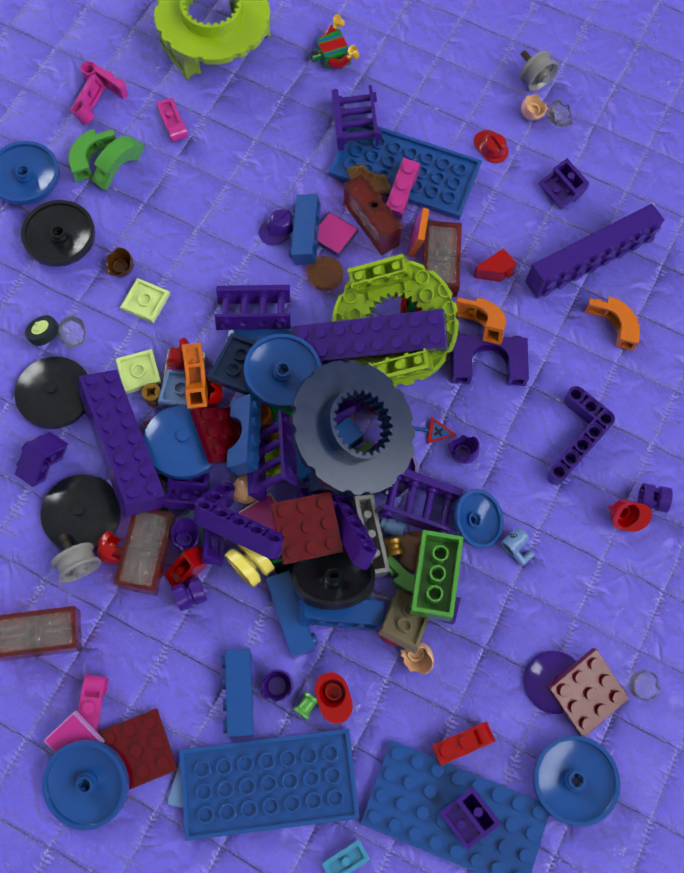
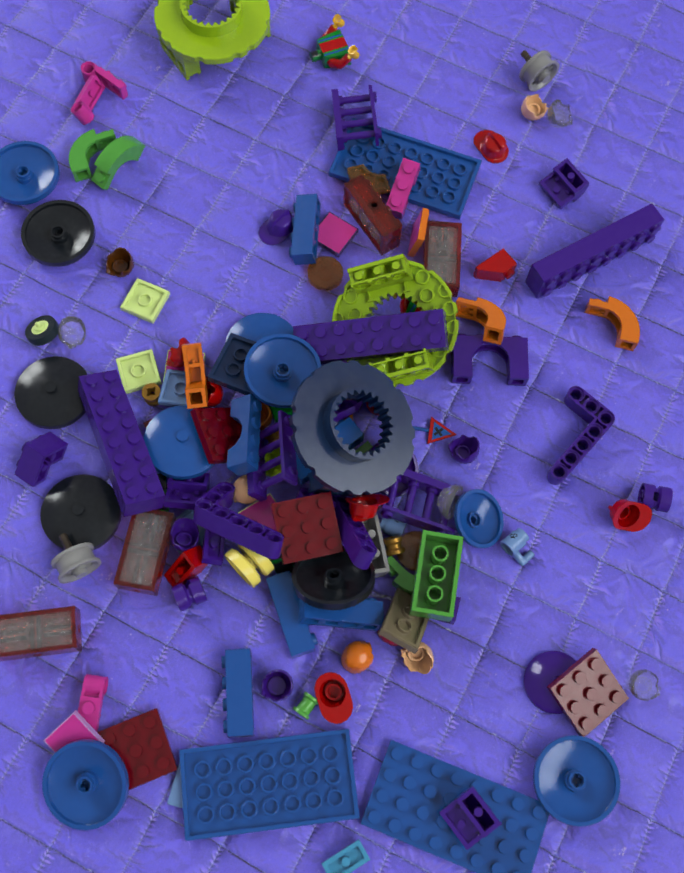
(108, 548): red hair -> none
(175, 127): dark pink plate -> none
(253, 295): dark purple fence -> none
(357, 657): none -> orange hair
(365, 506): none -> red piece
(448, 499): none -> clear piece
(463, 743): red plate -> none

